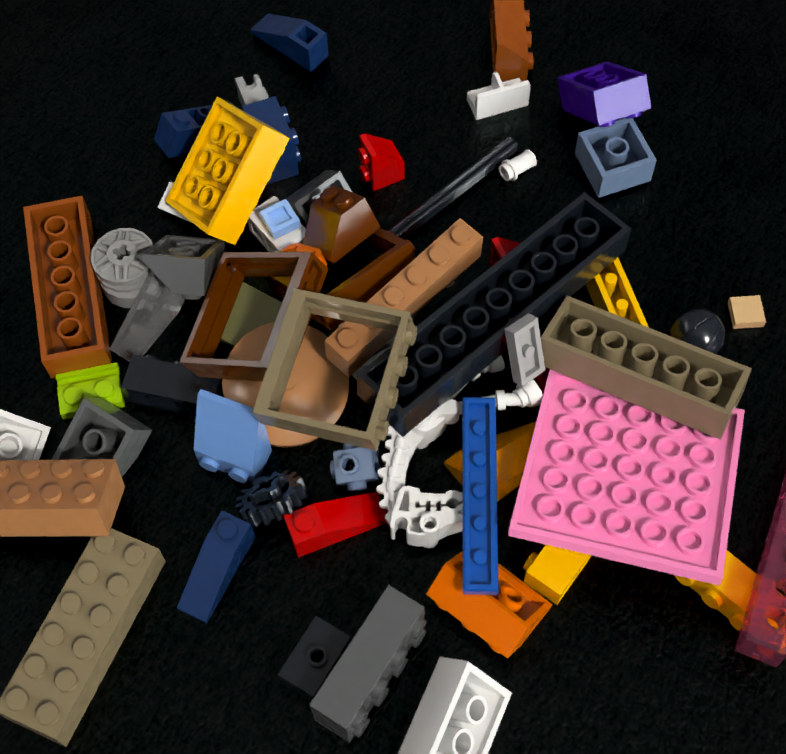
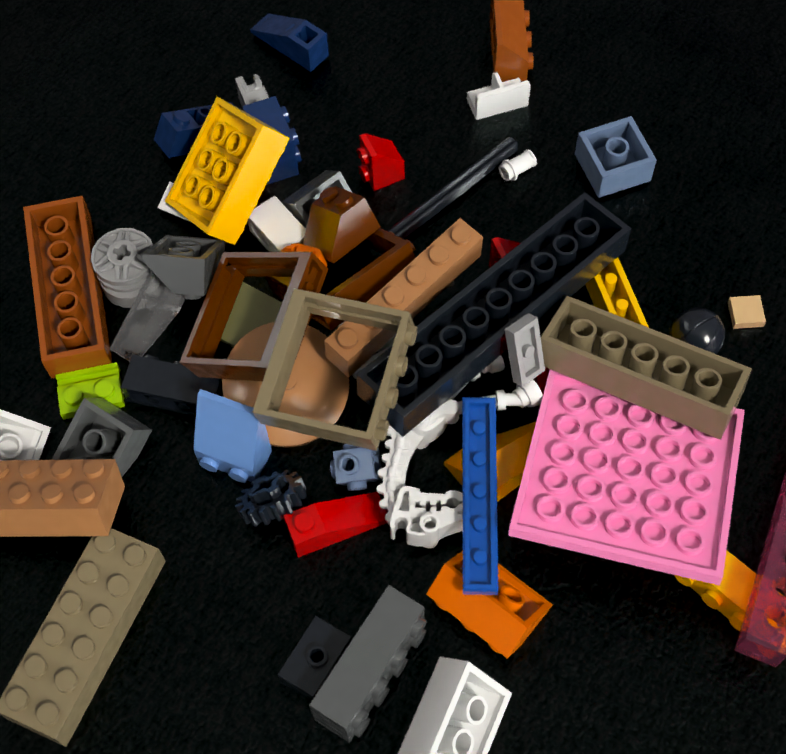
(216, 565): dark blue slope -> none
(280, 219): light blue plate -> none
(553, 571): yellow brick -> none
(604, 93): dark purple brick -> none

